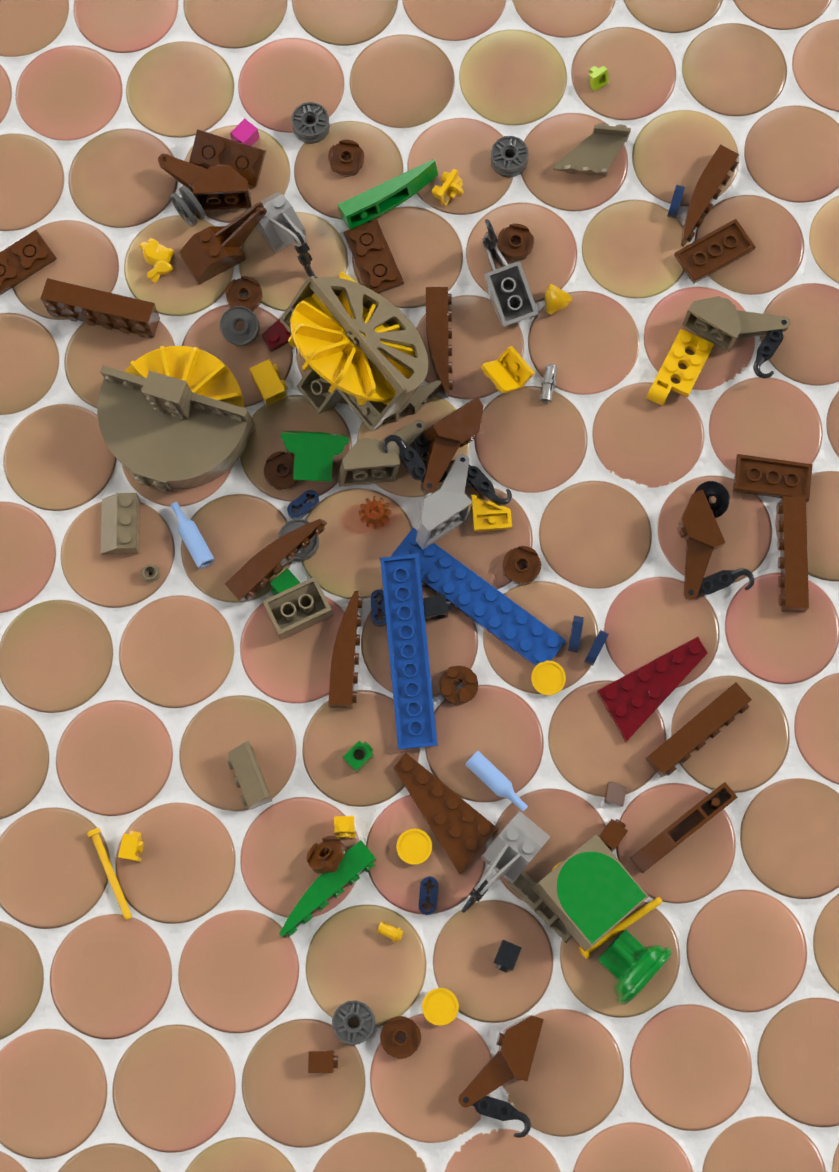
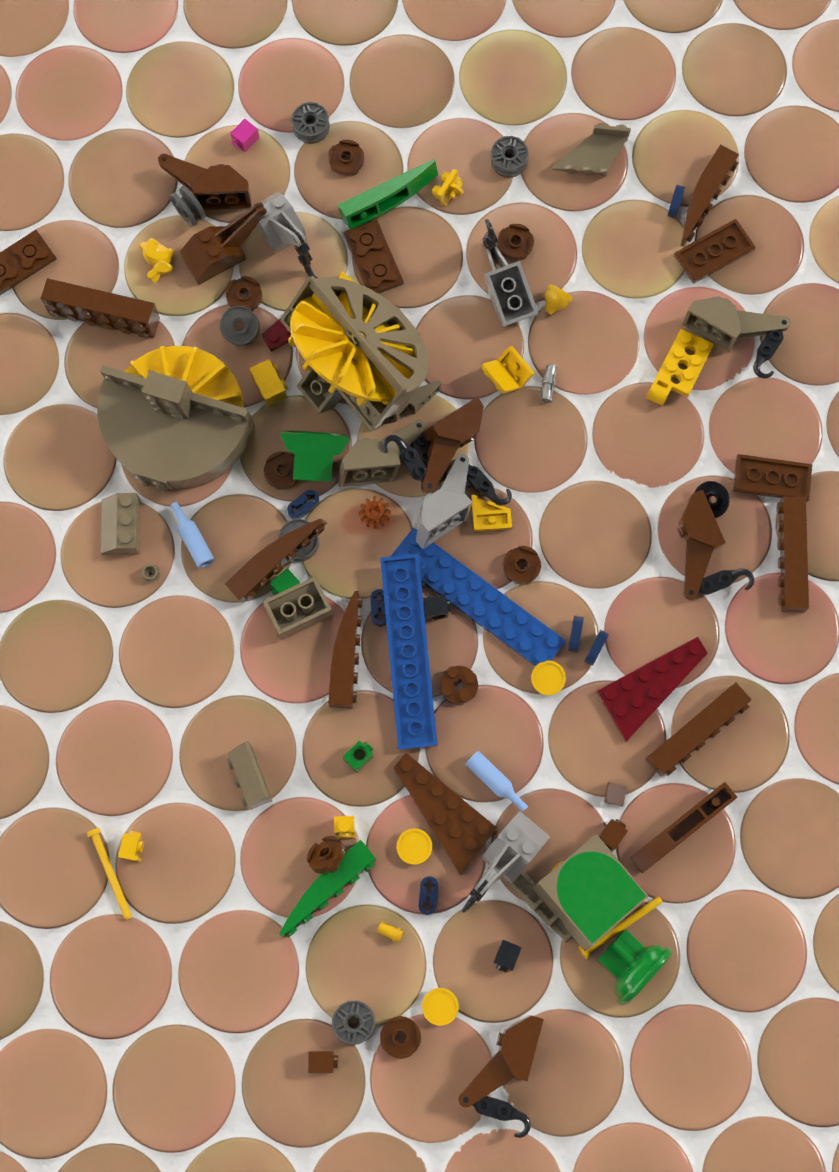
(214, 150): reddish brown piece -> none
(438, 334): reddish brown slope -> none
(598, 77): lime tile -> none

